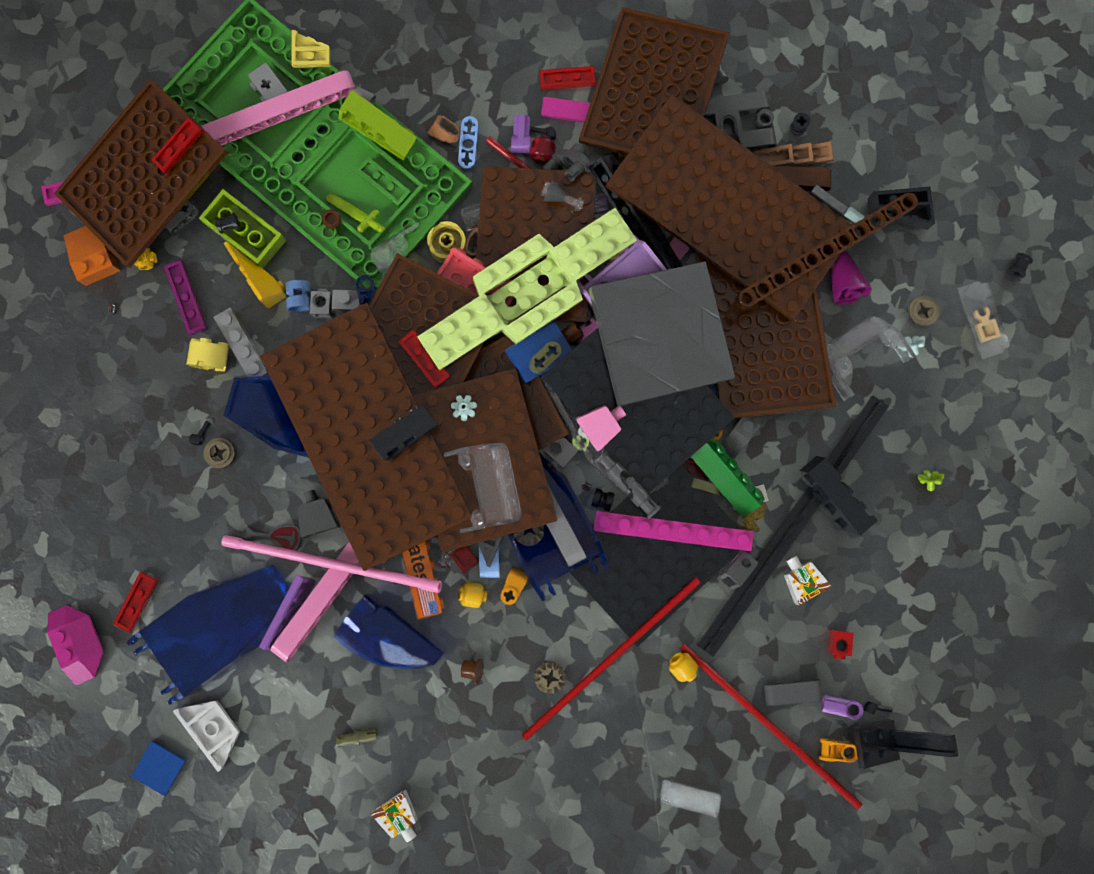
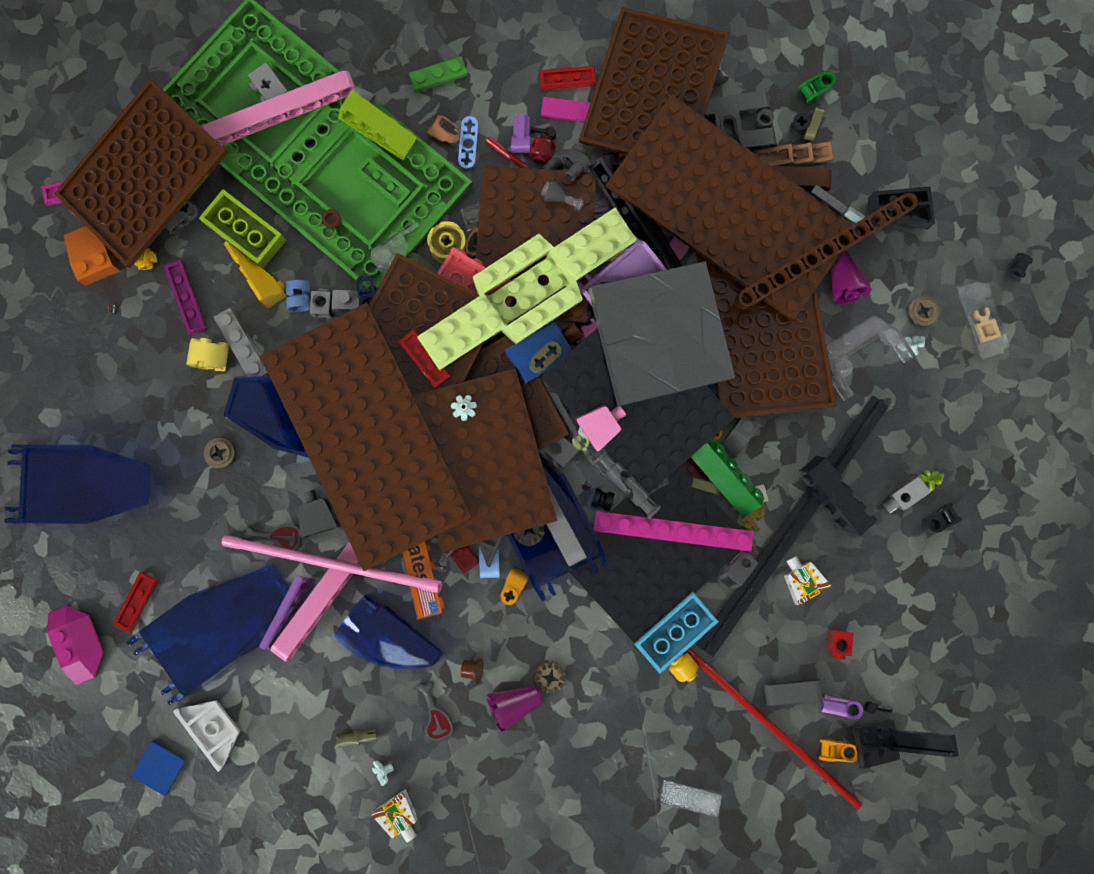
(76, 484): none -> clear blue windscreen
(177, 145): red tile -> none
(198, 439): black hand -> none
(227, 223): black bush -> none
(308, 52): light yellow wing -> none
(365, 219): lime sword -> none
(382, 772): none -> light aqua plant
(404, 433): black wedge -> none
(438, 74): none -> bright green plate
(439, 724): none -> dark grey piece
(471, 594): yellow head -> none
(493, 484): clear windscreen -> none
(513, 705): none -> magenta cone
(611, 658): red piece -> none
(676, 632): none -> medium azure brick
(814, 123): none -> olive beam
(815, 88): none -> green piece
(914, 490): none -> light grey torso
(943, 518): none -> black piece

